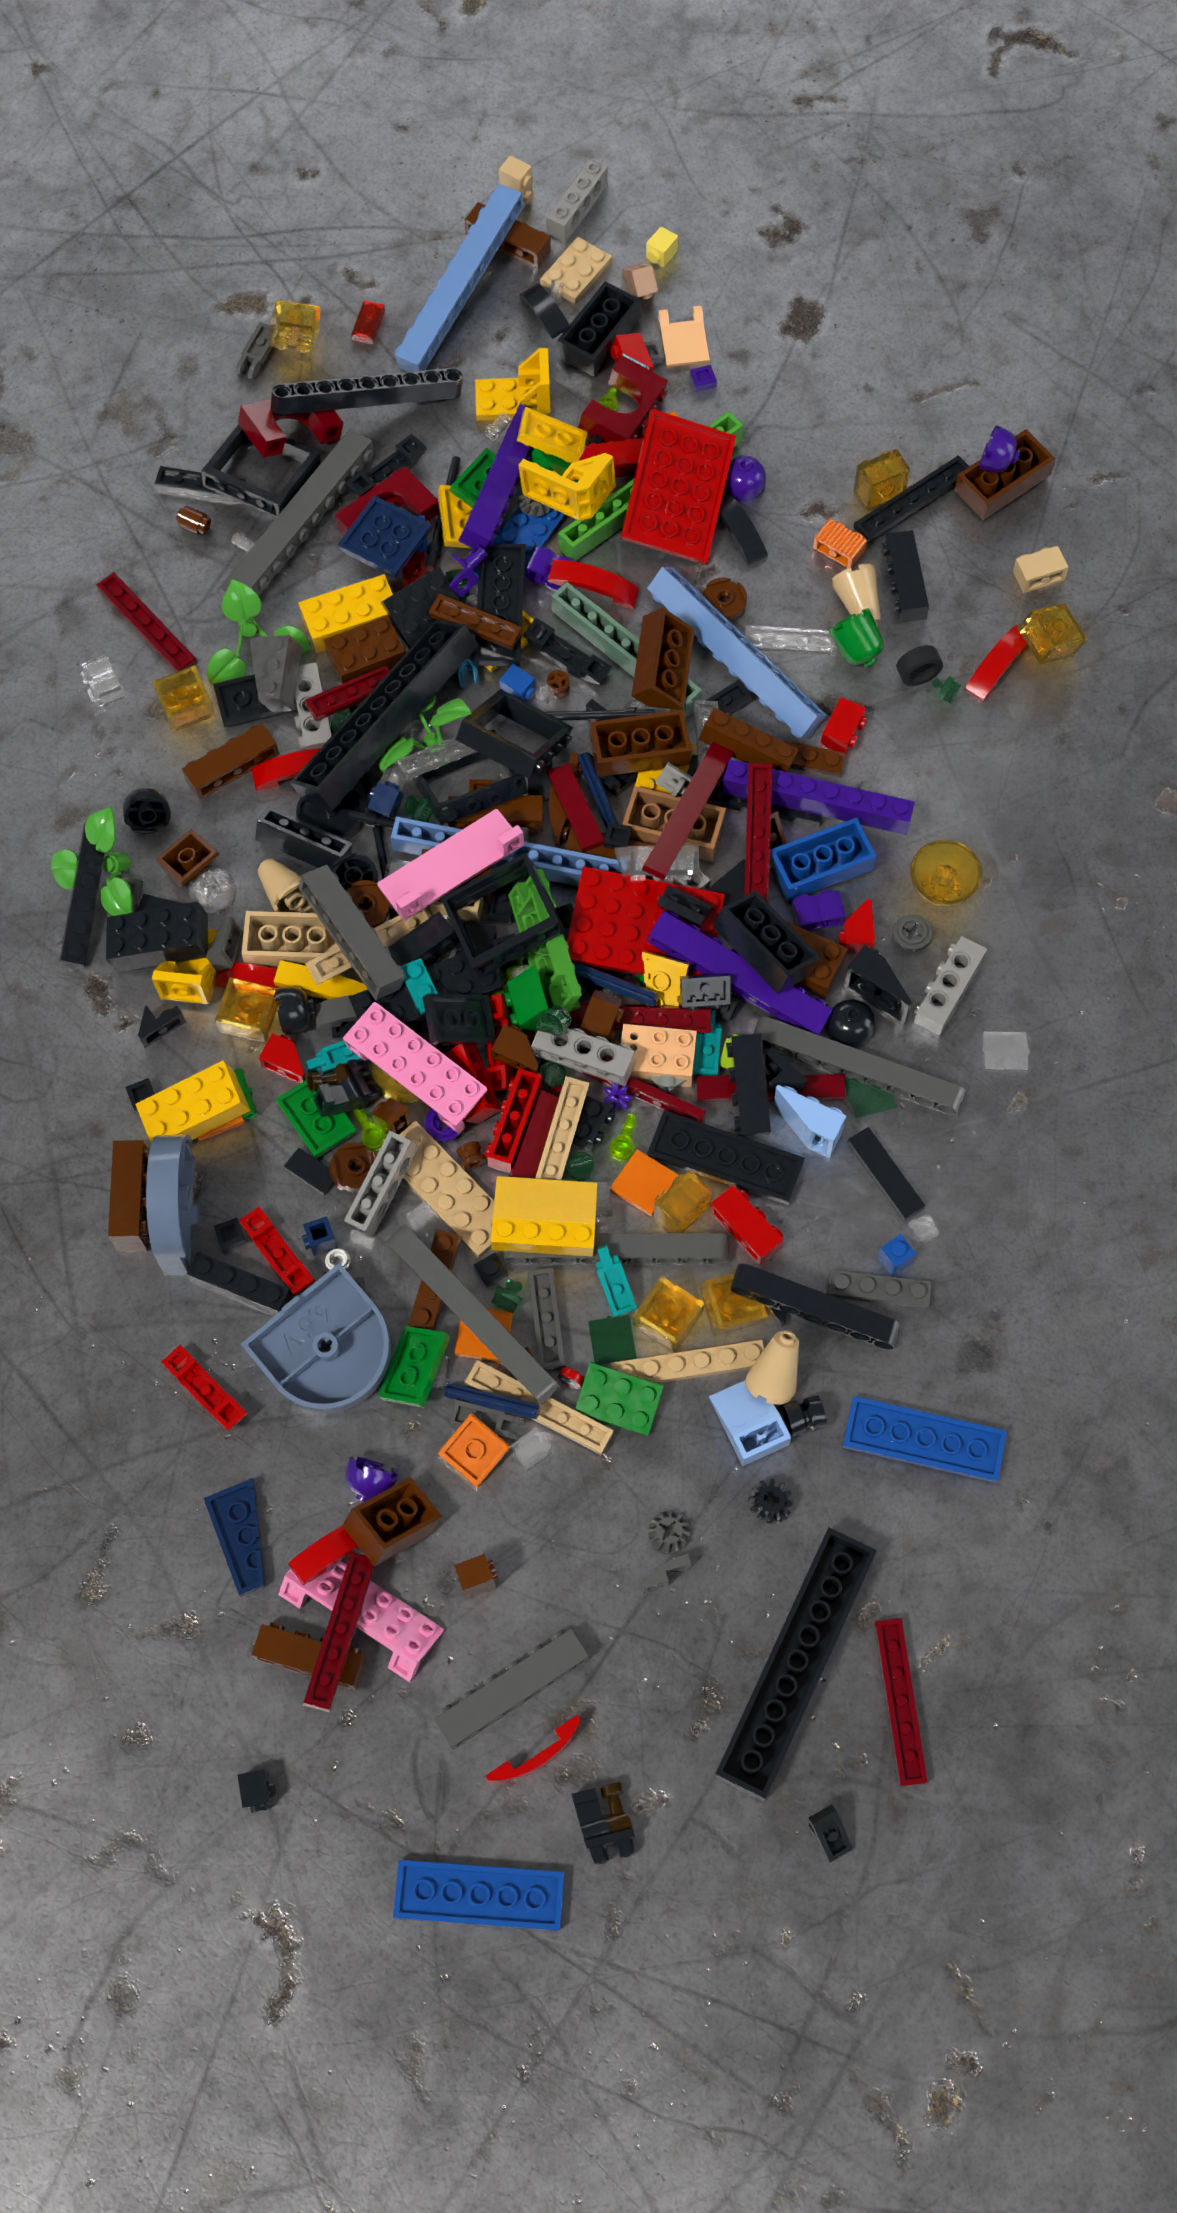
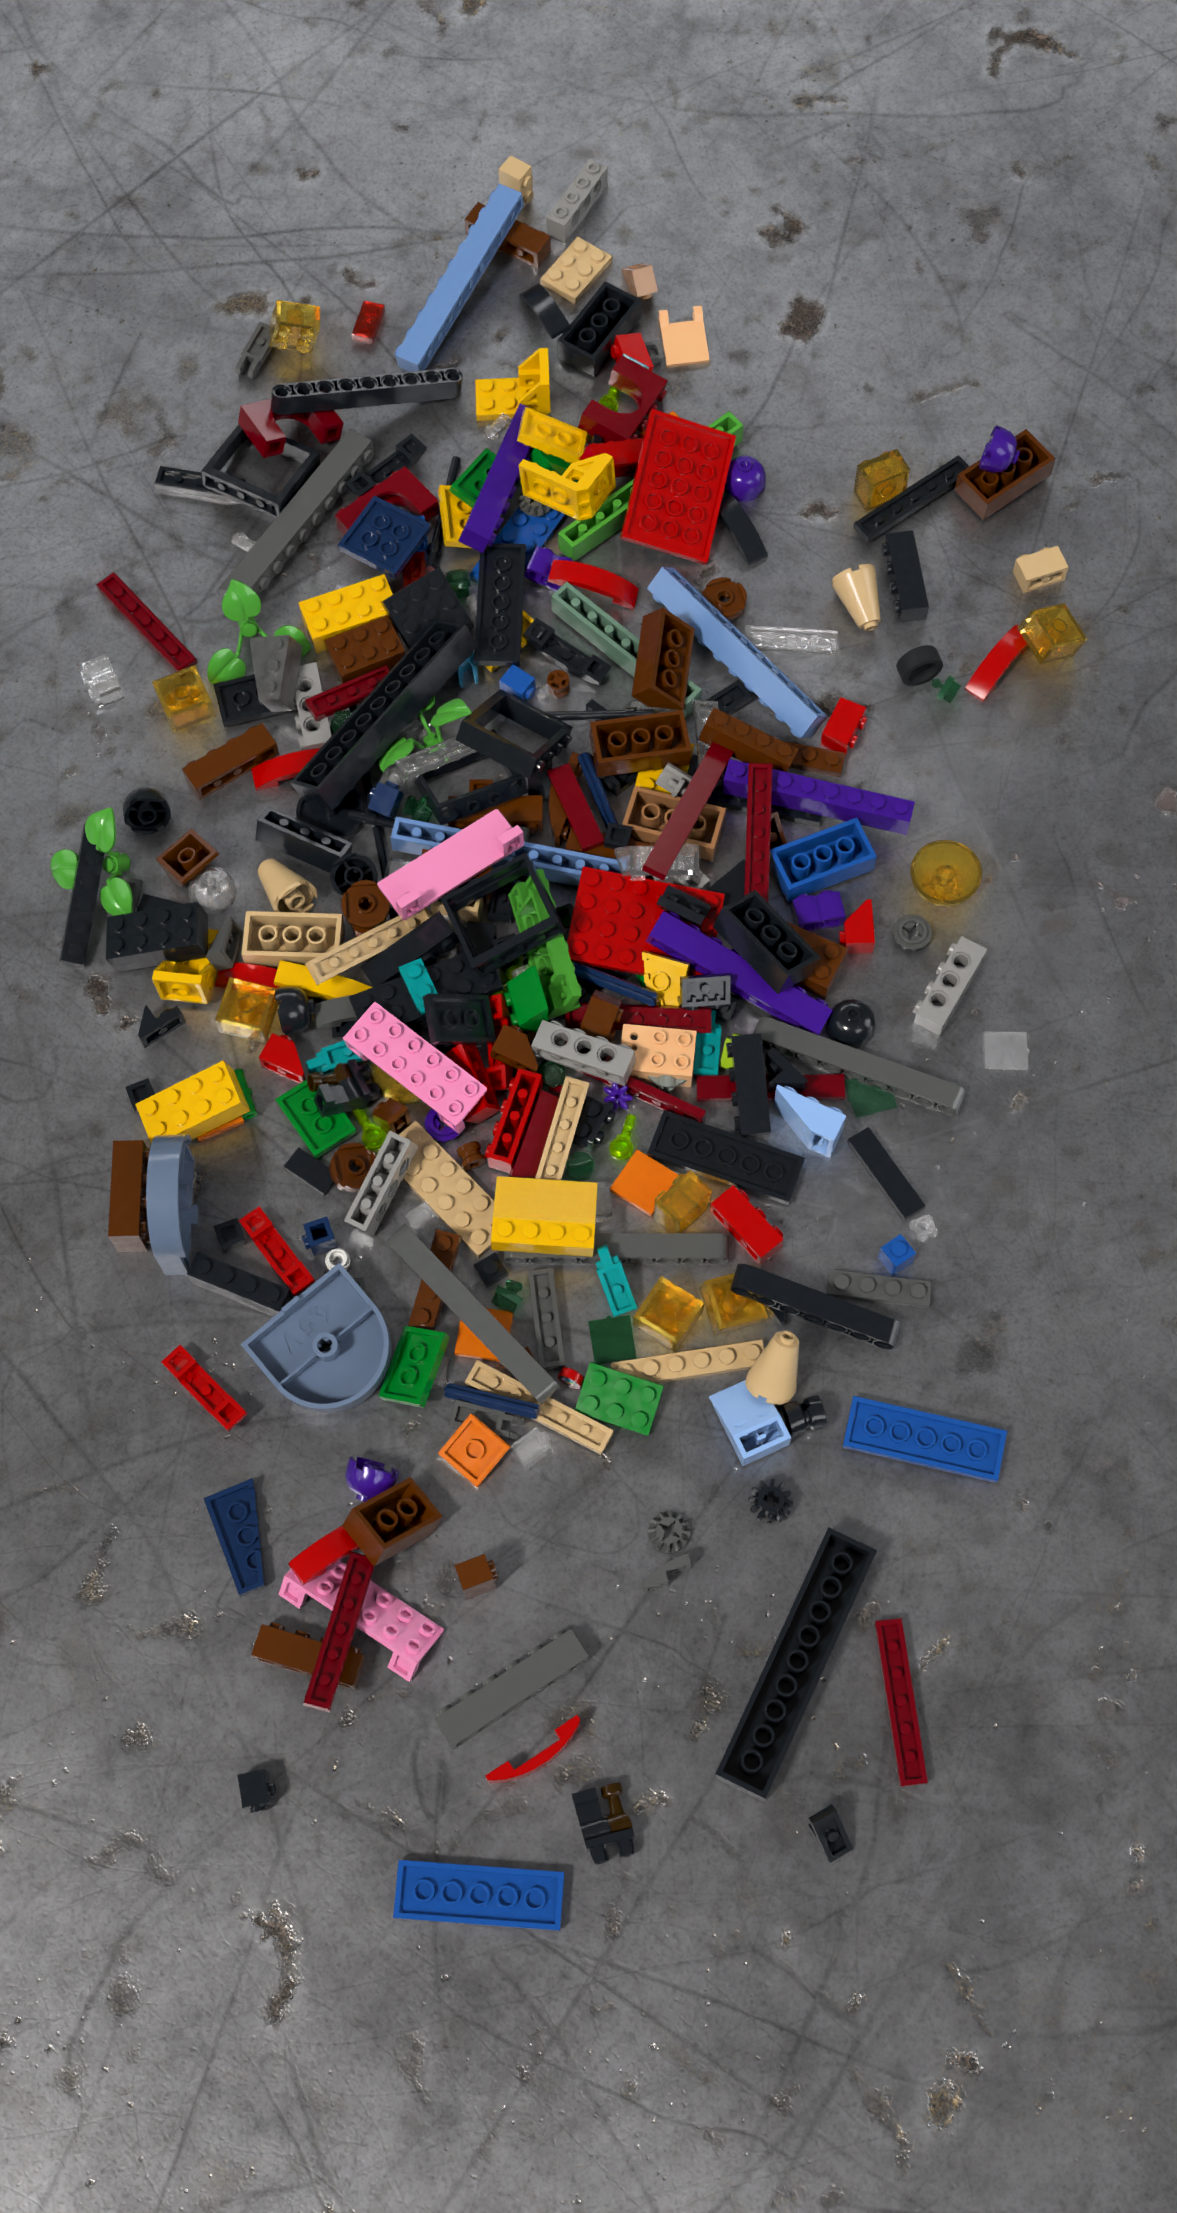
(193, 520): reddish brown brick -> none
(351, 932): dark grey brick -> none
(468, 564): dark purple bracket -> none
(477, 621): reddish brown plate -> none
(554, 1021): clear green piece -> none
(555, 290): clear pin -> none
(662, 246): light yellow brick -> none
(703, 378): dark purple tile -> none
(840, 543): orange brick -> none
(858, 638): green cylinder -> none
(877, 984): black slope -> none

